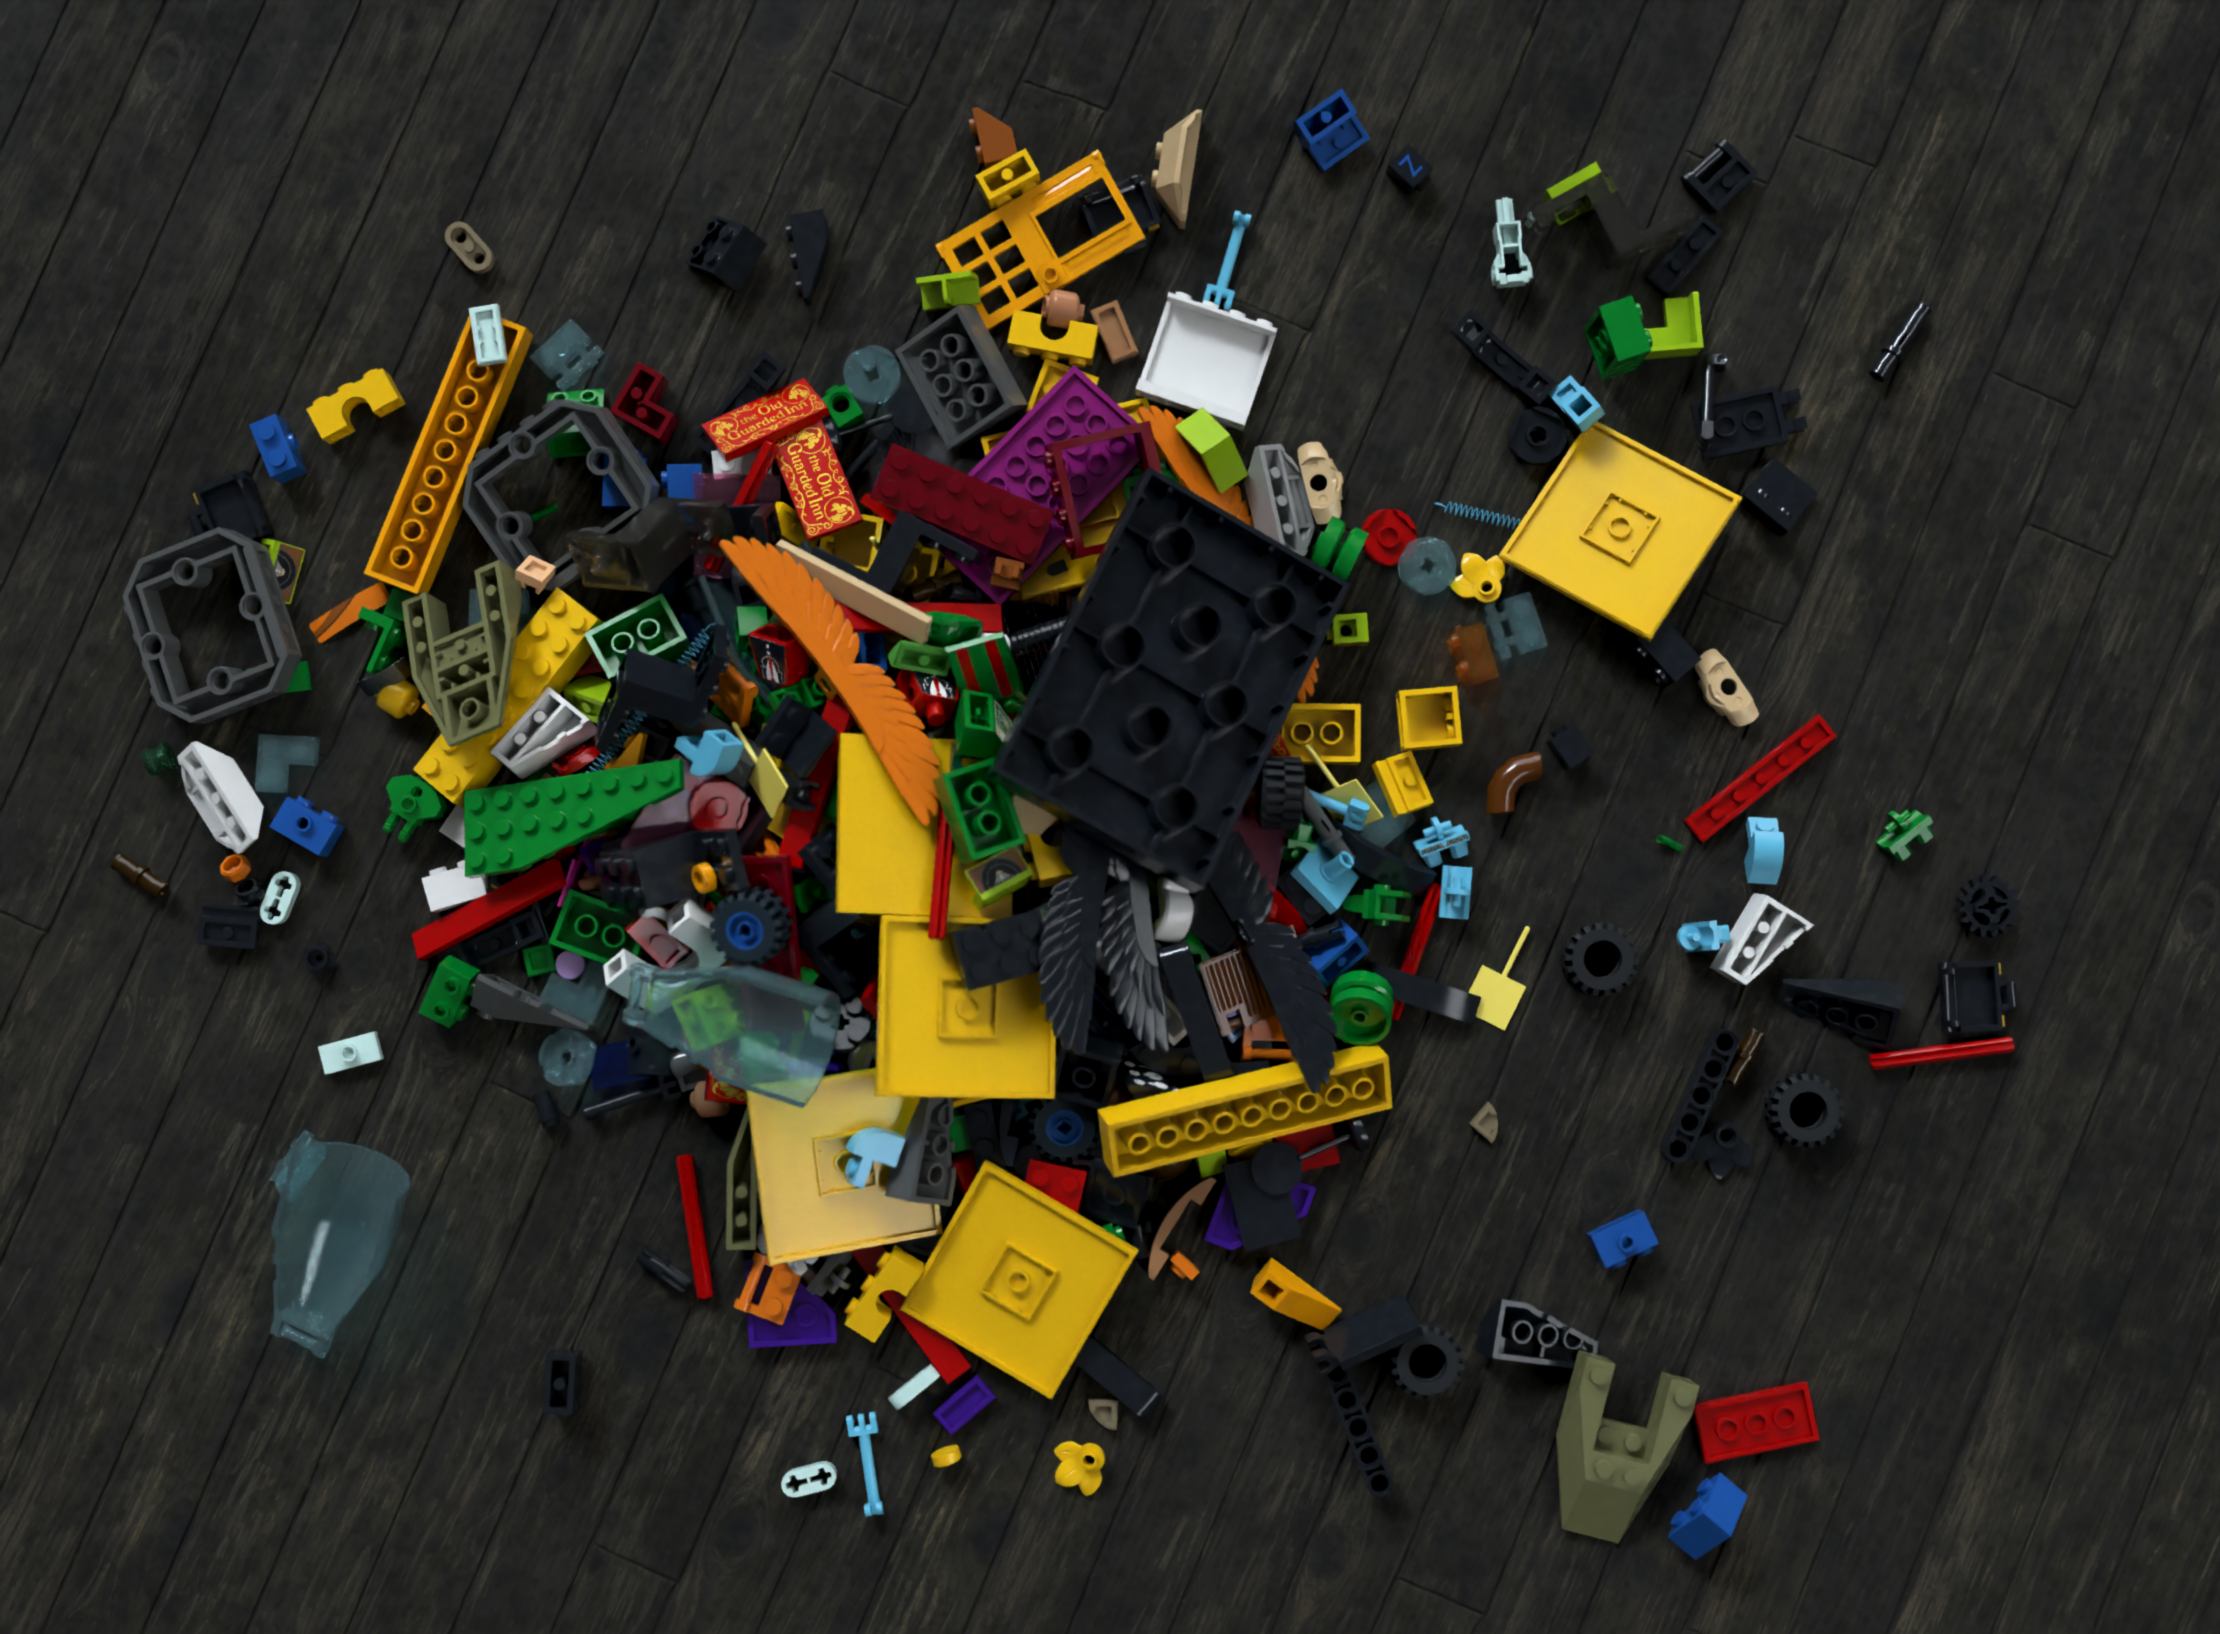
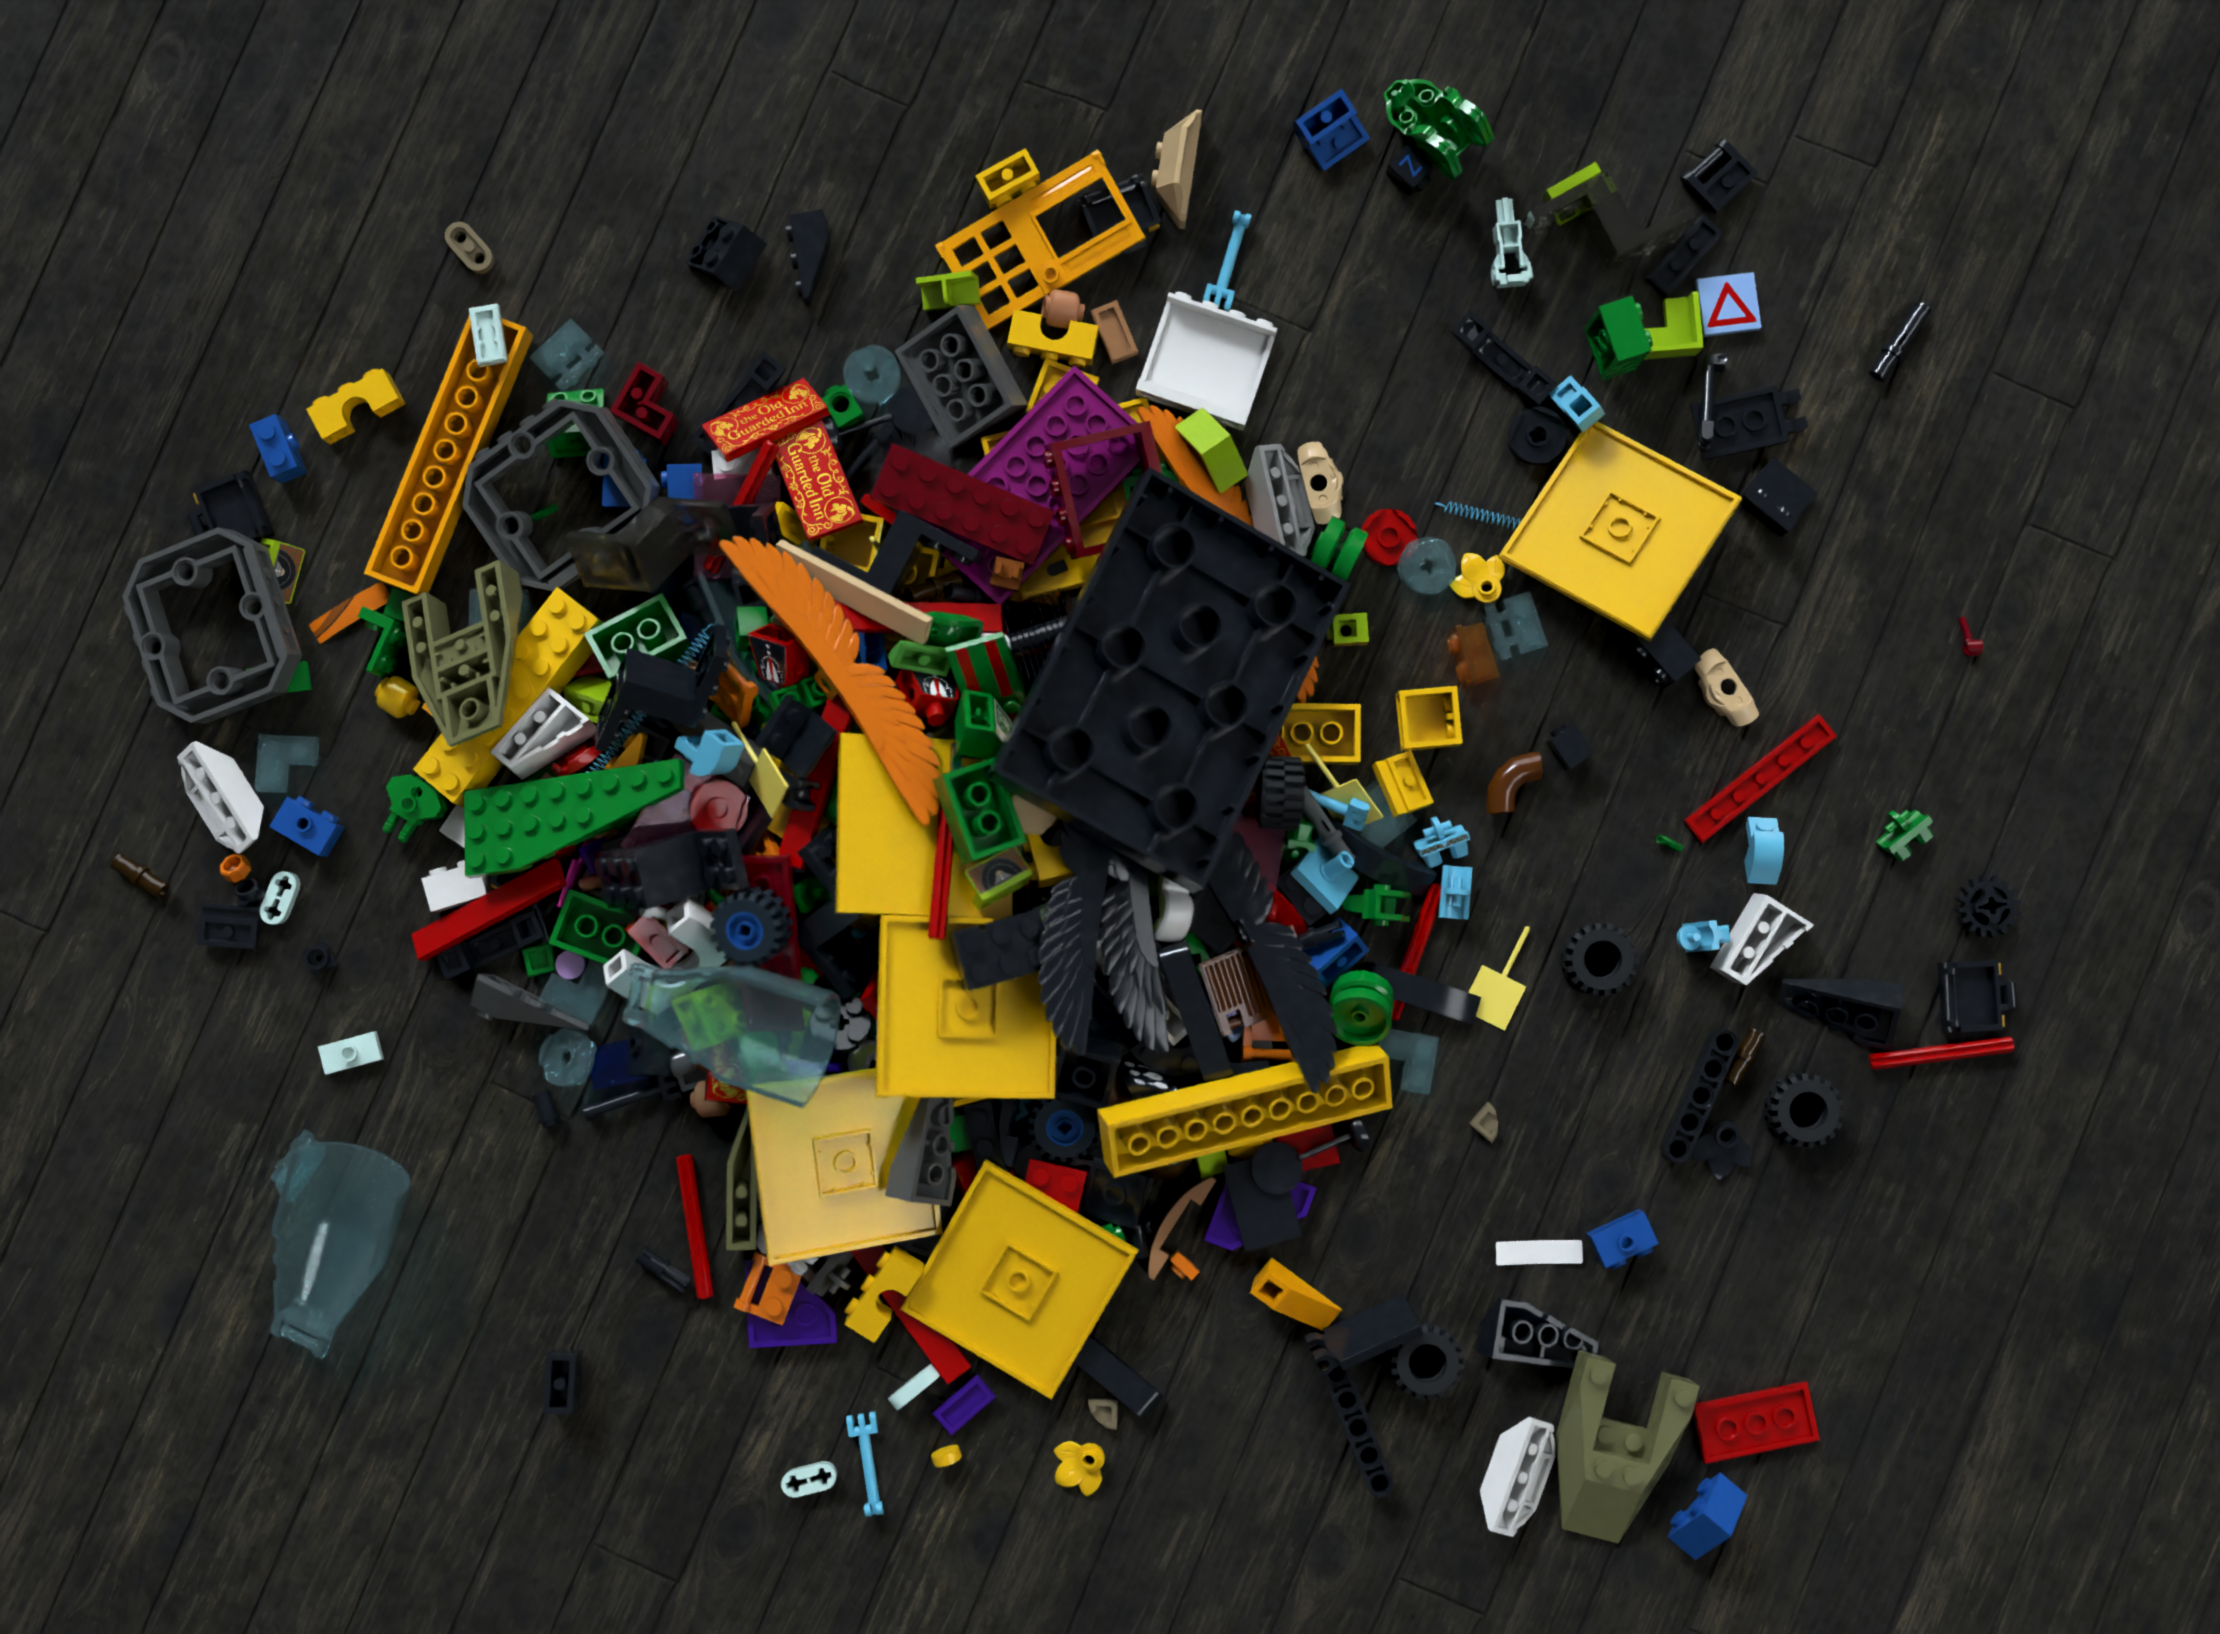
(158, 759): clear green wheel -> none
(389, 676): black sticker -> none
(449, 992): green brick -> none
(535, 573): light nougat tile -> none
(704, 878): light orange tile -> none
(869, 1146): medium azure brick -> none
(994, 138): dark orange slope -> none
(1418, 1055): none -> clear light blue plate
(1437, 121): none -> green animal
(1517, 1475): none -> white wedge
(1539, 1252): none -> white sticker
(1728, 304): none -> light blue tile
(1970, 646): none -> dark red hand

